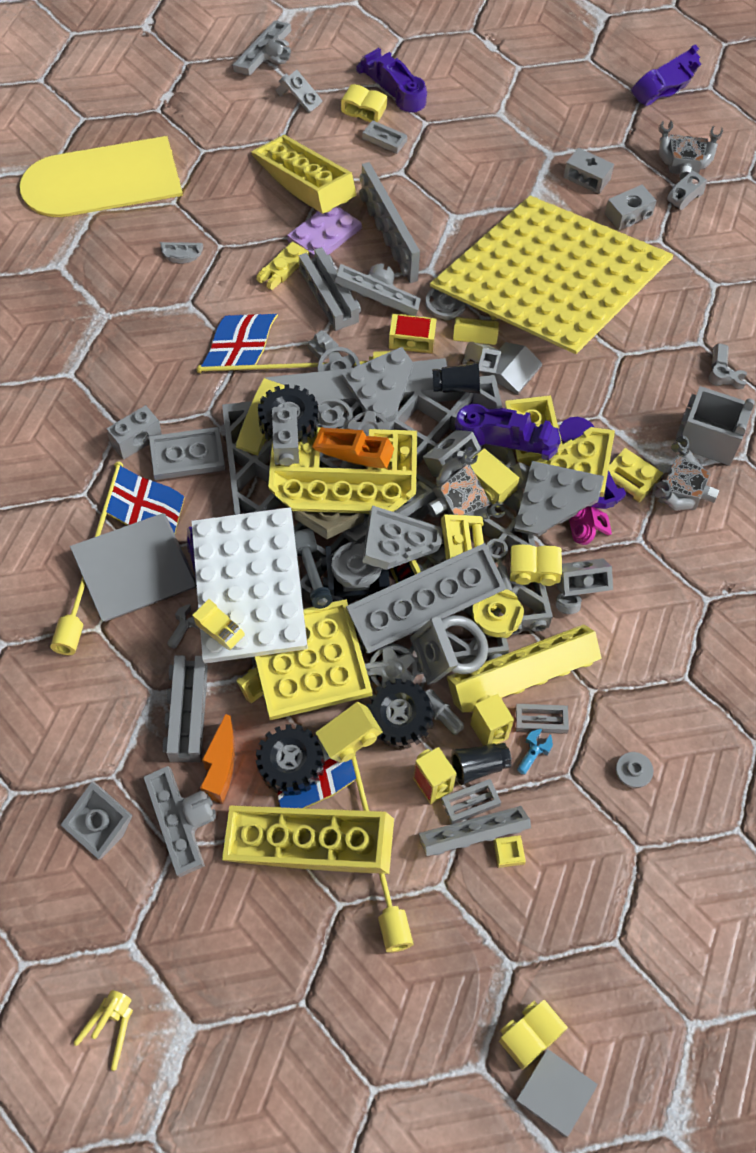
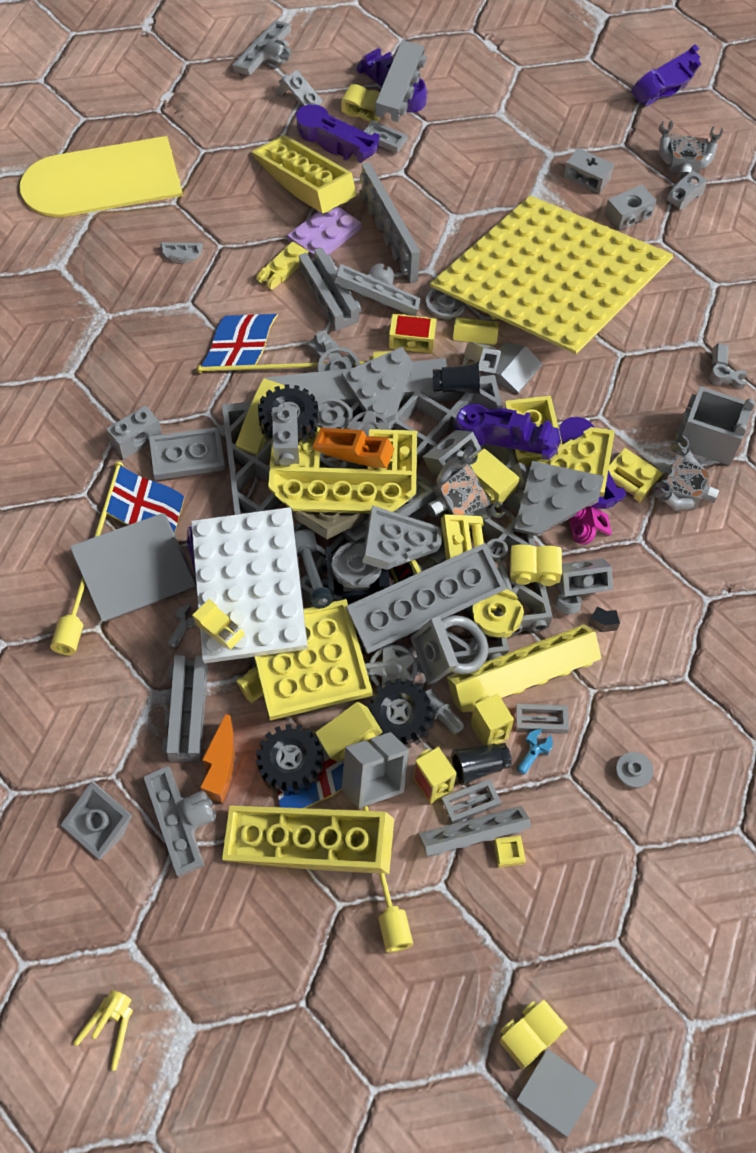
(335, 135): none -> dark purple piece
(374, 770): none -> light grey piece
(400, 80): none -> light grey brick
(604, 620): none -> black piece

